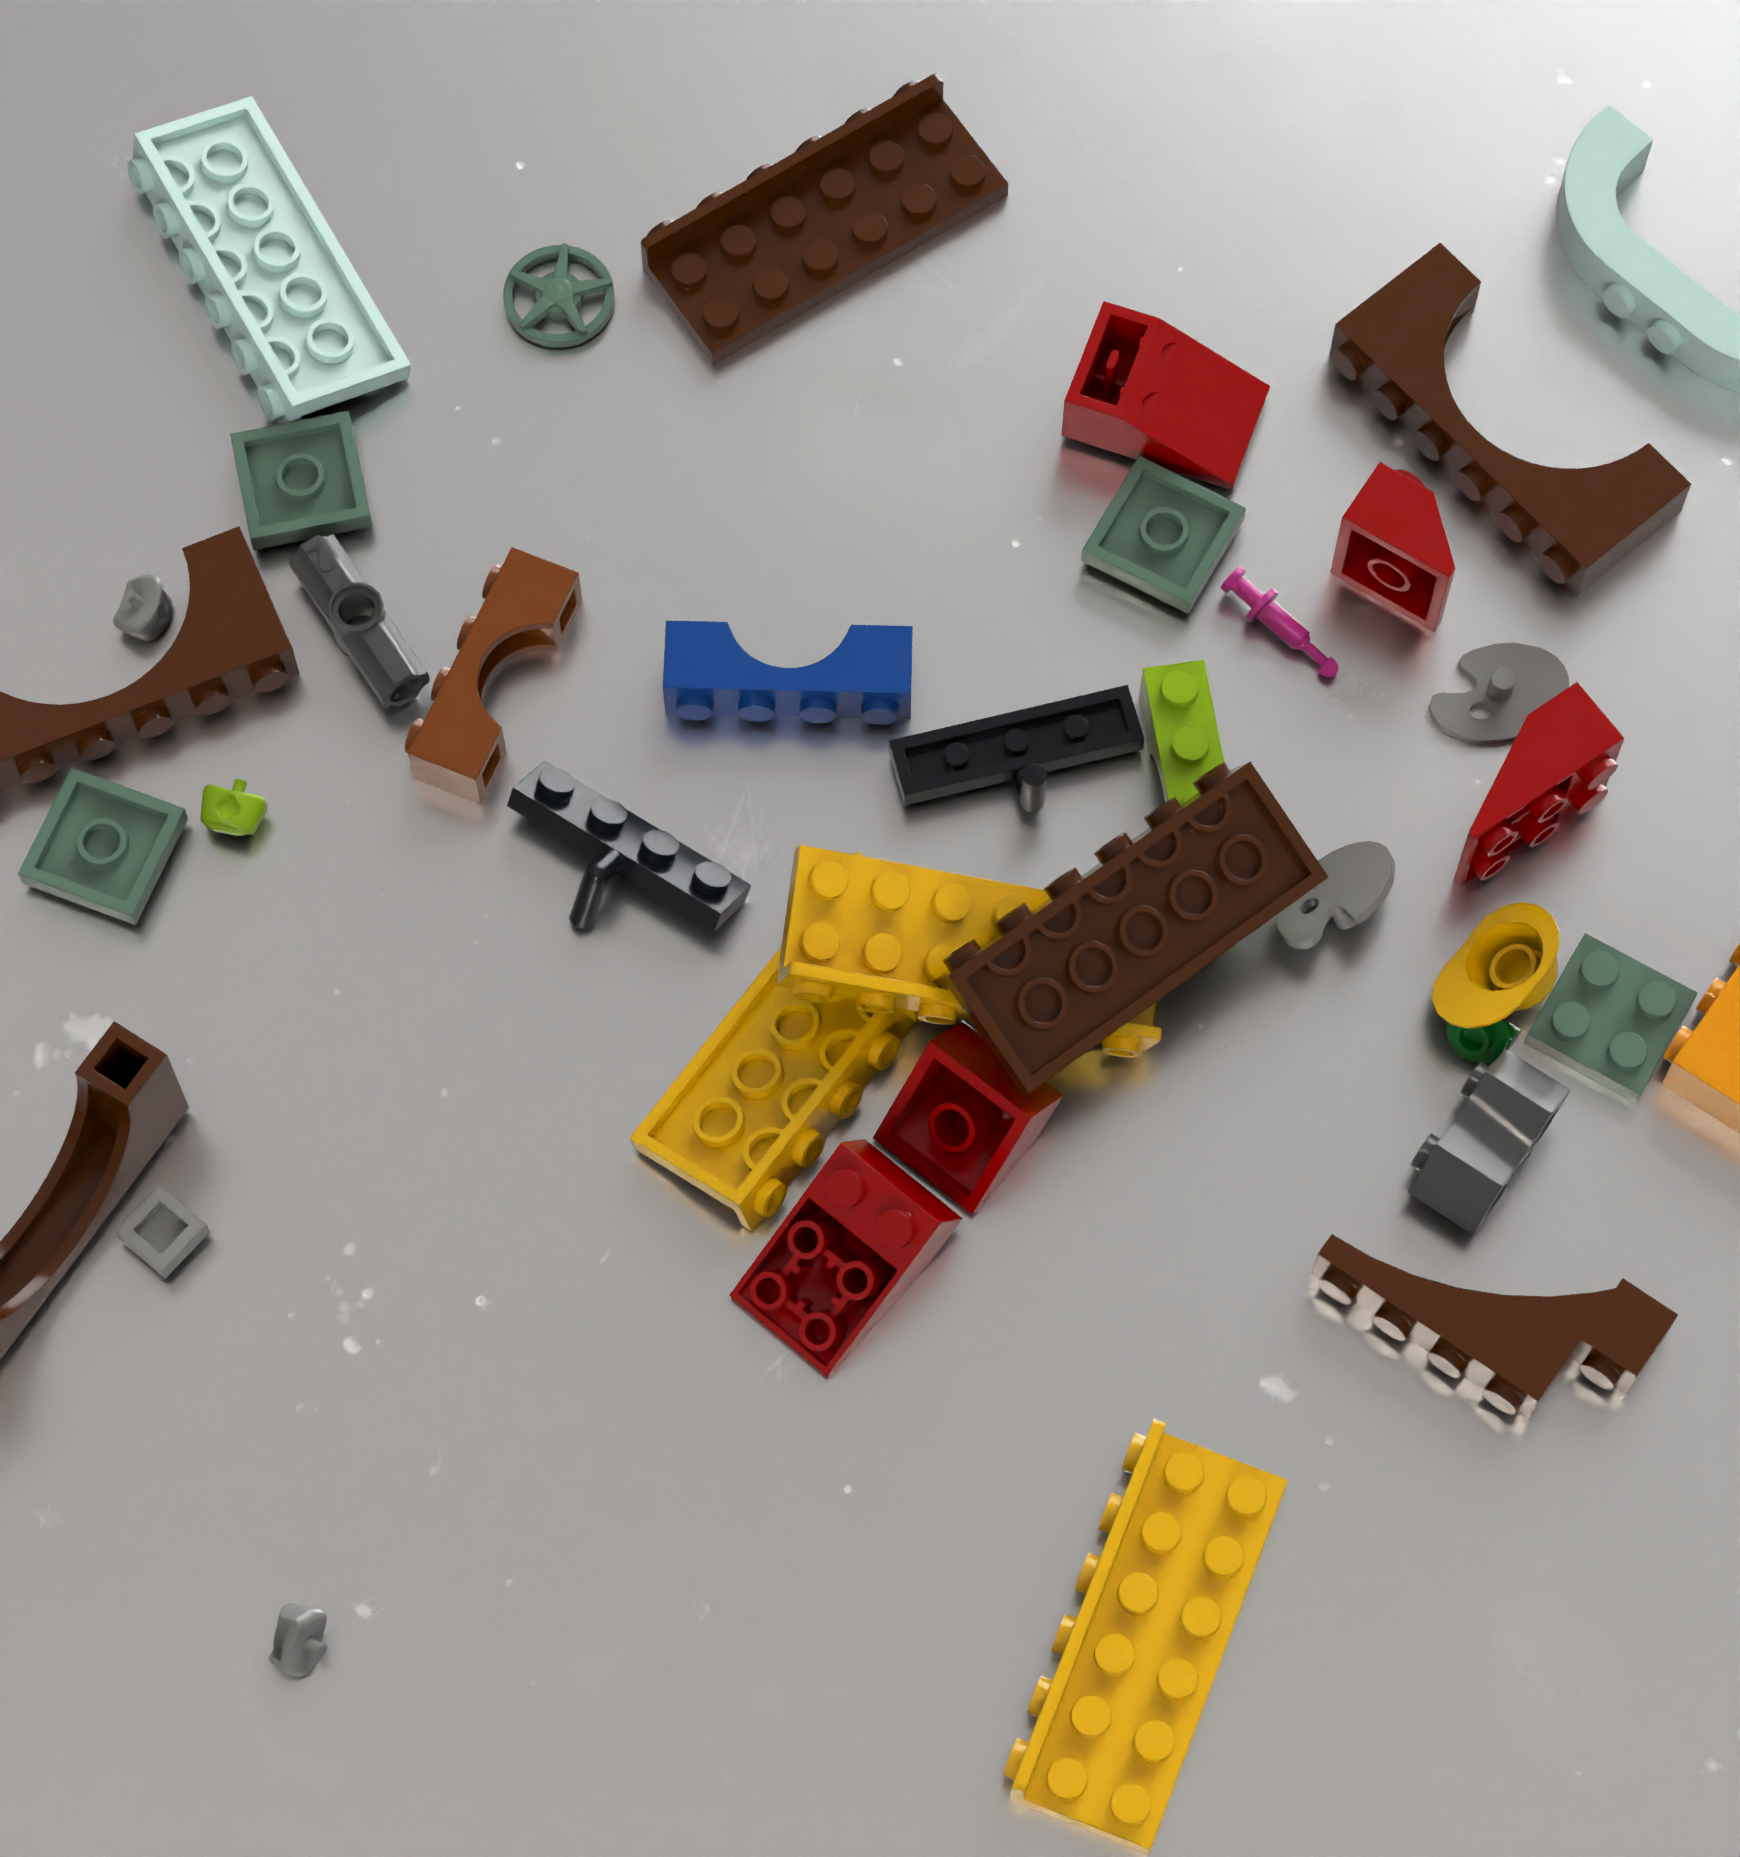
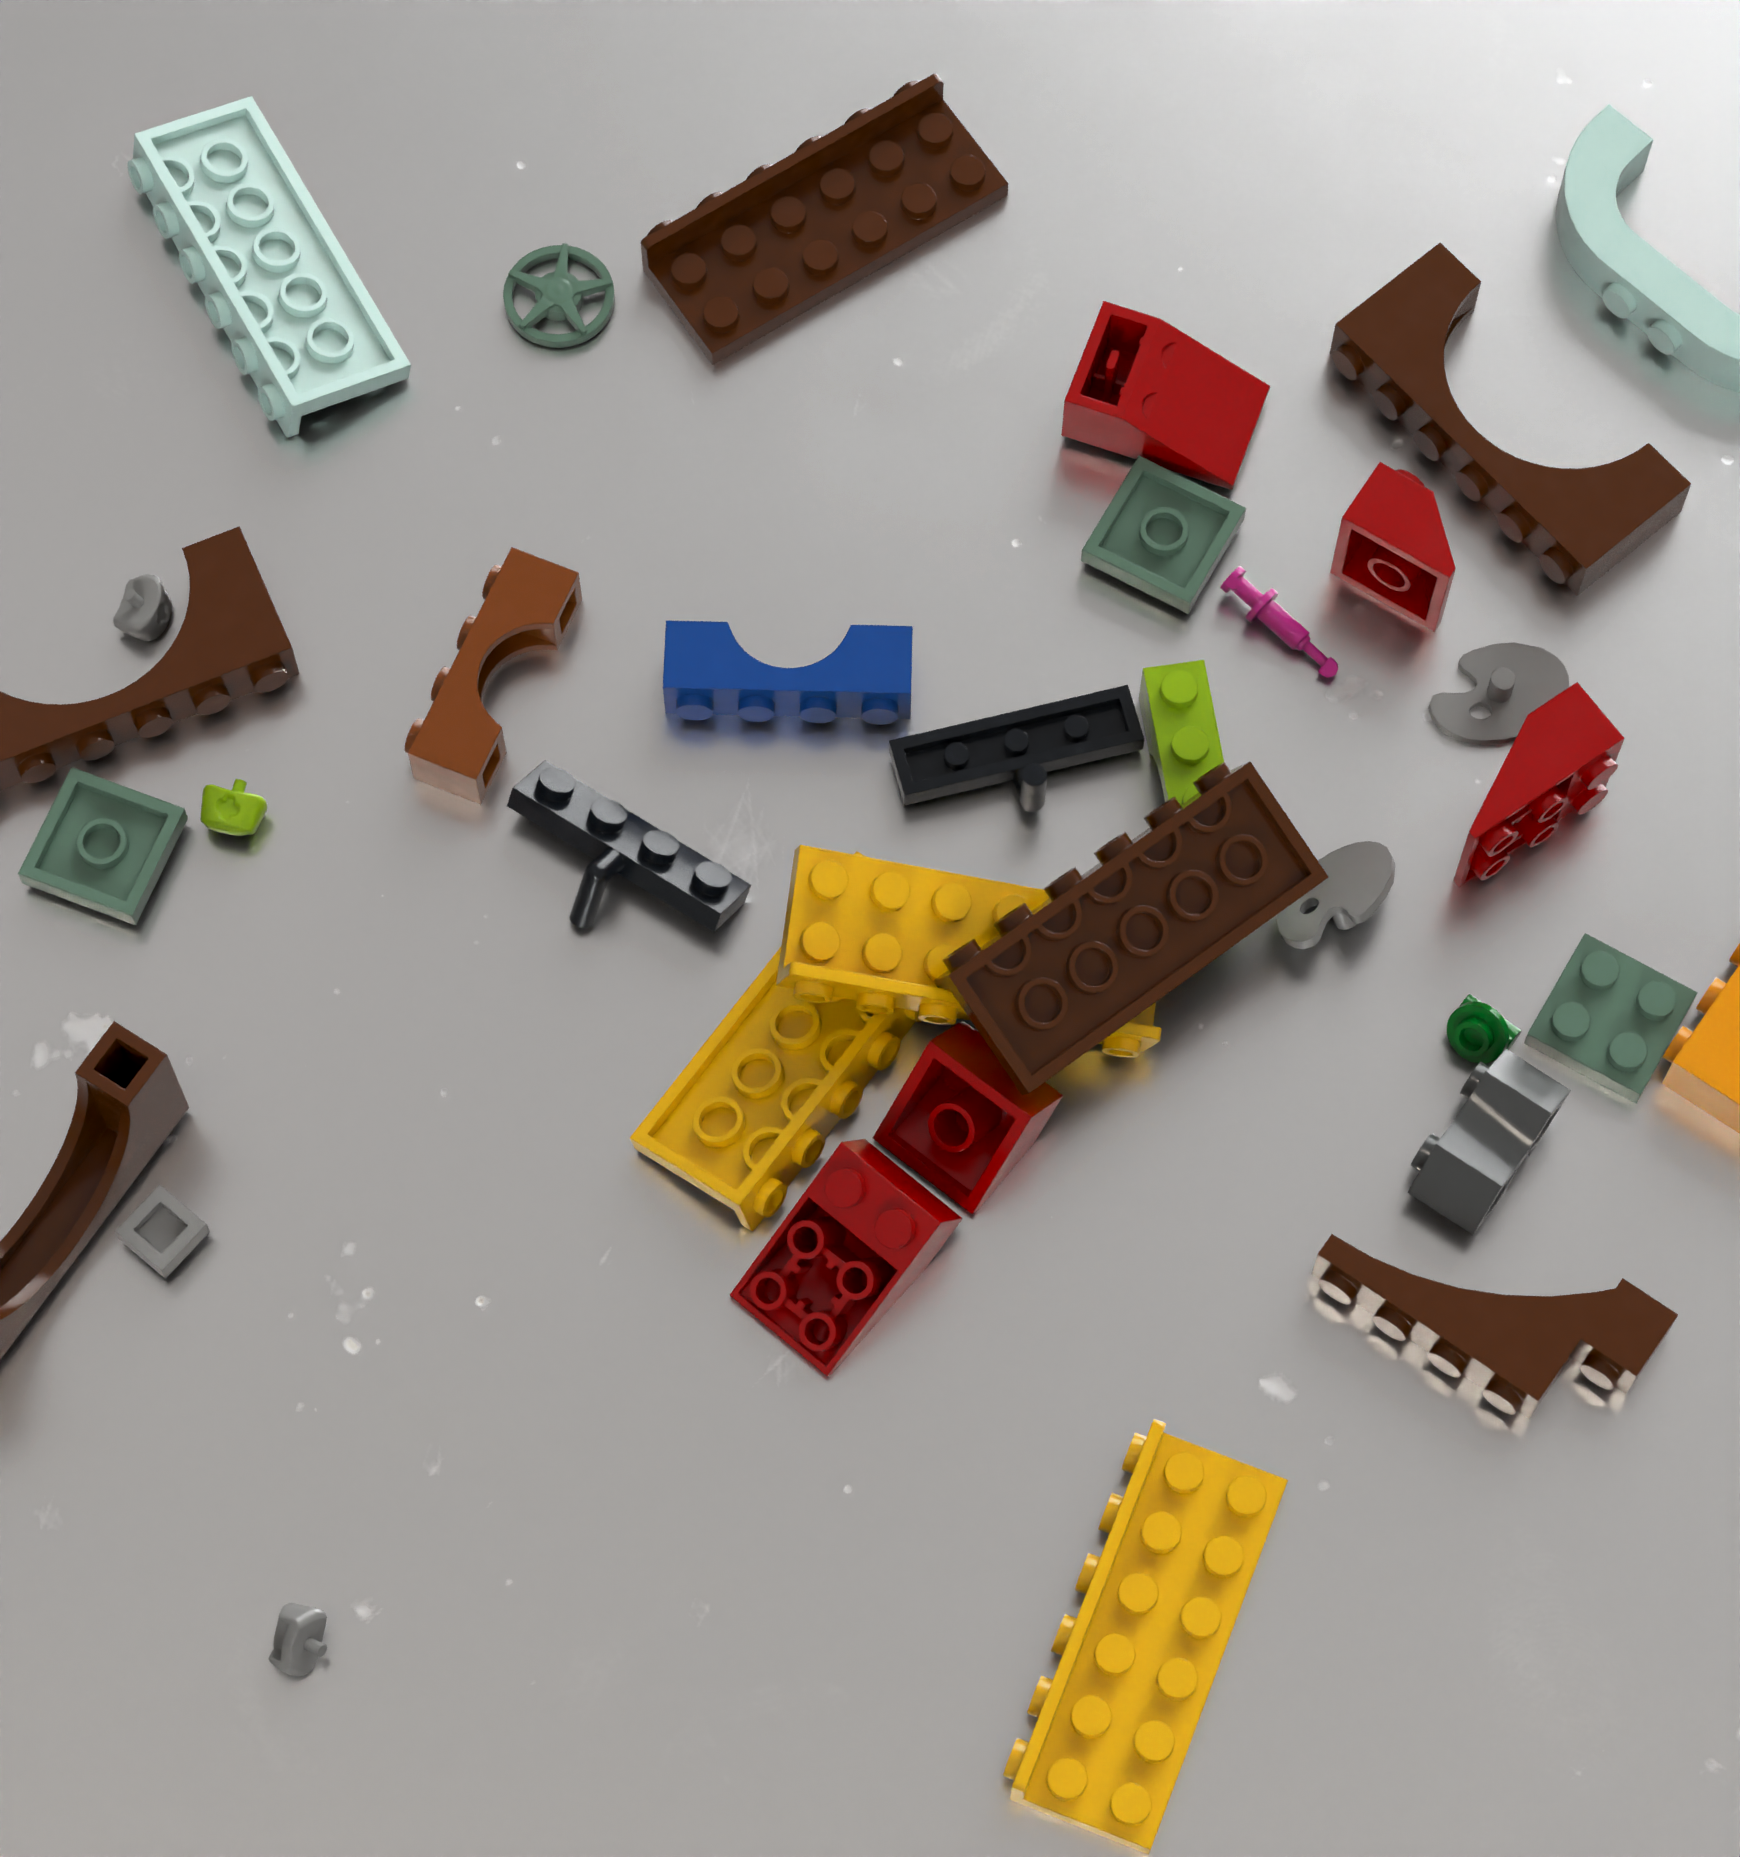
(301, 480): sand green plate -> none
(375, 646): dark grey piece -> none
(1500, 967): yellow piece -> none

